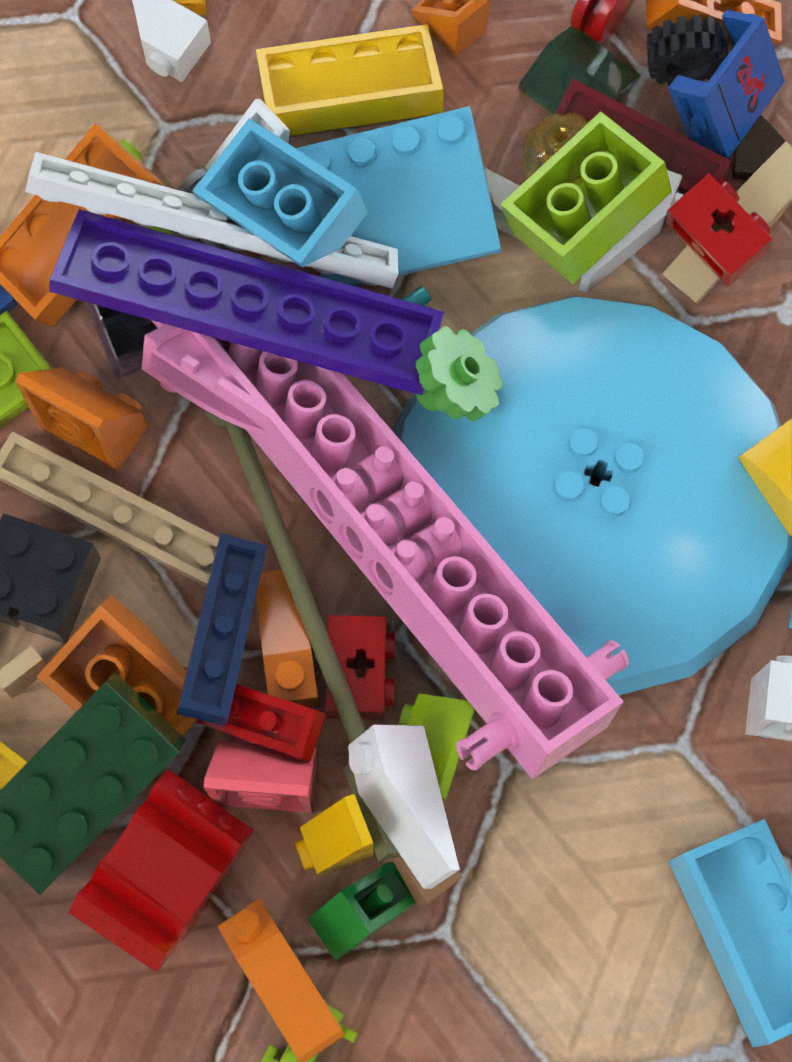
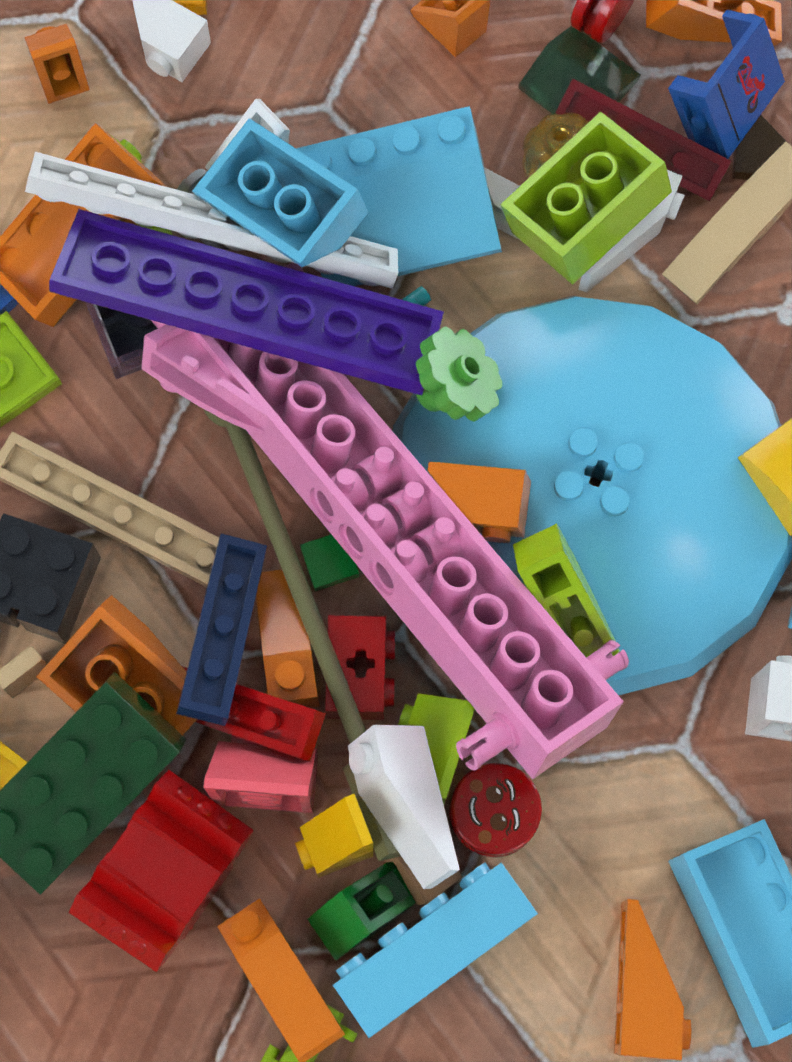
(57, 62): none -> orange slope
(83, 413): orange slope -> none
(327, 562): none -> green tile
(352, 80): yellow slope -> none
(434, 949): none -> medium azure brick
(488, 497): none -> orange slope
(495, 810): none -> red head
(562, 589): none -> lime slope
(647, 1003): none -> orange slope
(686, 49): black tyre -> none
(723, 252): red brick -> none

